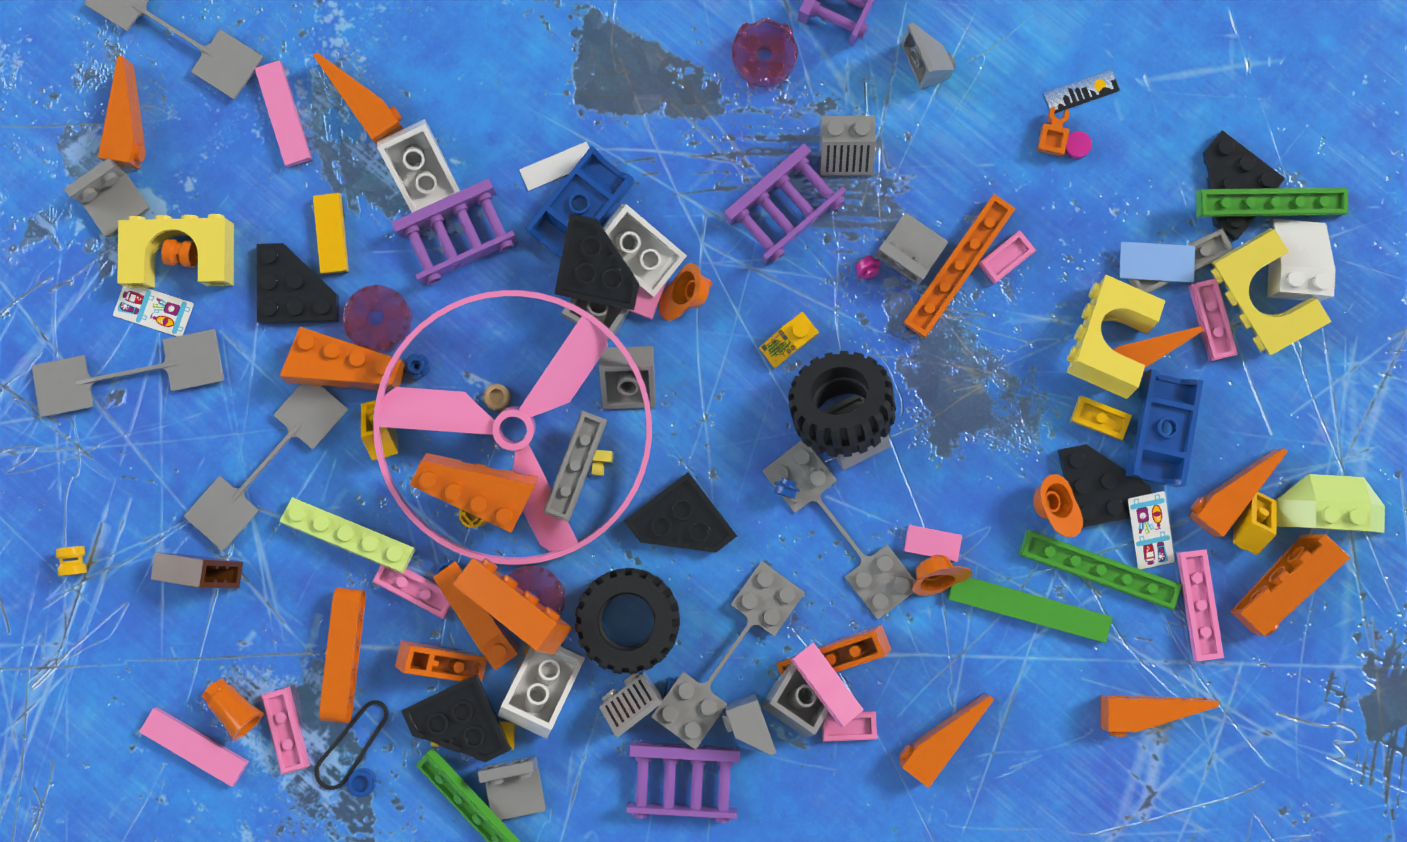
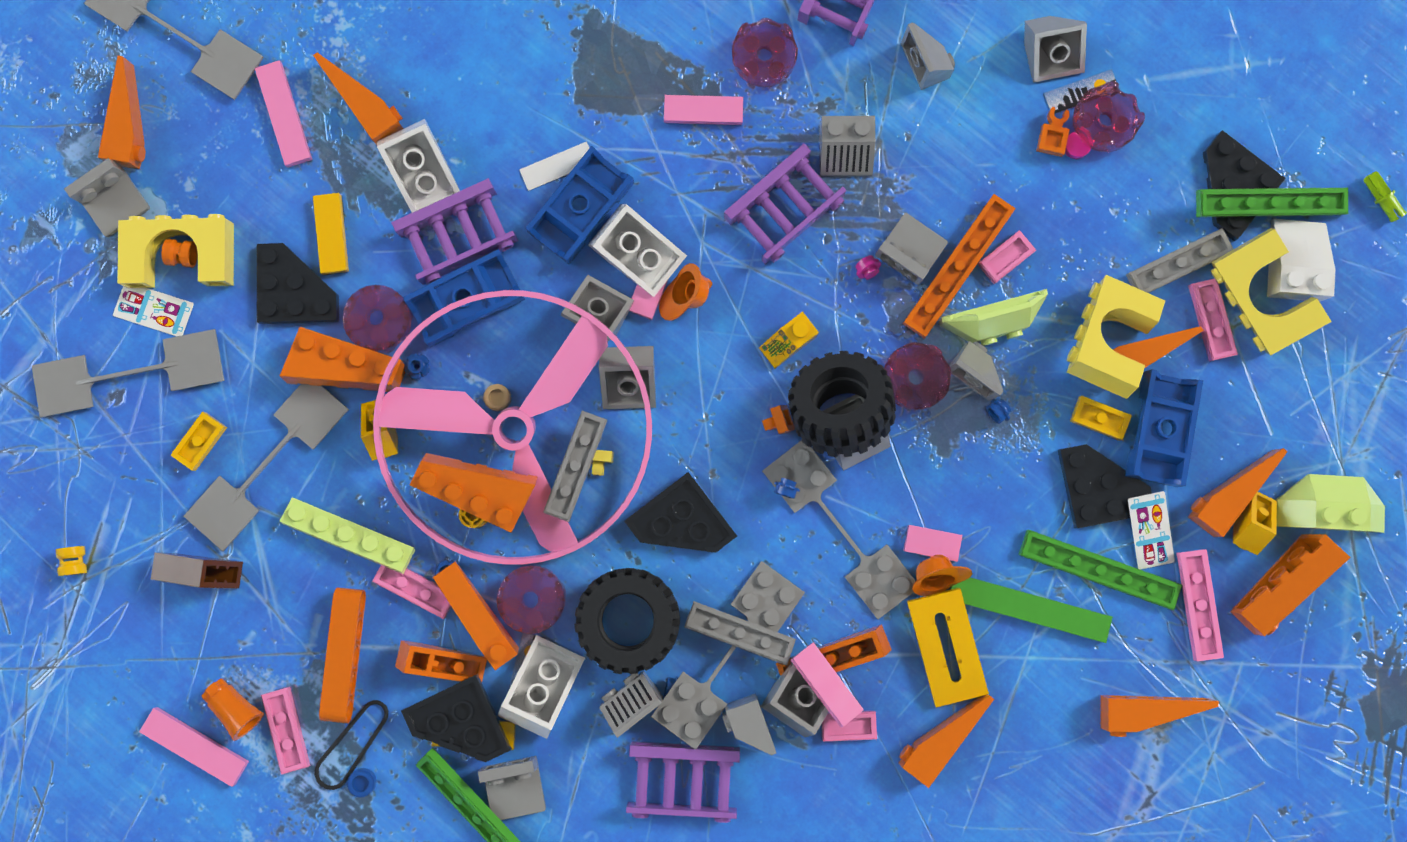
(198, 441): none -> yellow plate
(480, 276): none -> blue piece
(513, 607): orange wedge -> none
(594, 267): black plate -> none
(703, 110): none -> bright pink tile
(740, 633): none -> light grey tile
(780, 419): none -> orange tile
(935, 373): none -> clear pink plate
(972, 680): none -> yellow piece
(977, 370): none -> light grey slope
(996, 319): none -> yellowish green wedge
(998, 410): none -> blue plate
(1055, 47): none -> light grey slope
(1058, 505): orange piece -> none
(1121, 110): none -> clear pink plate
(1157, 262): light blue sticker -> none
(1384, 196): none -> lime axle

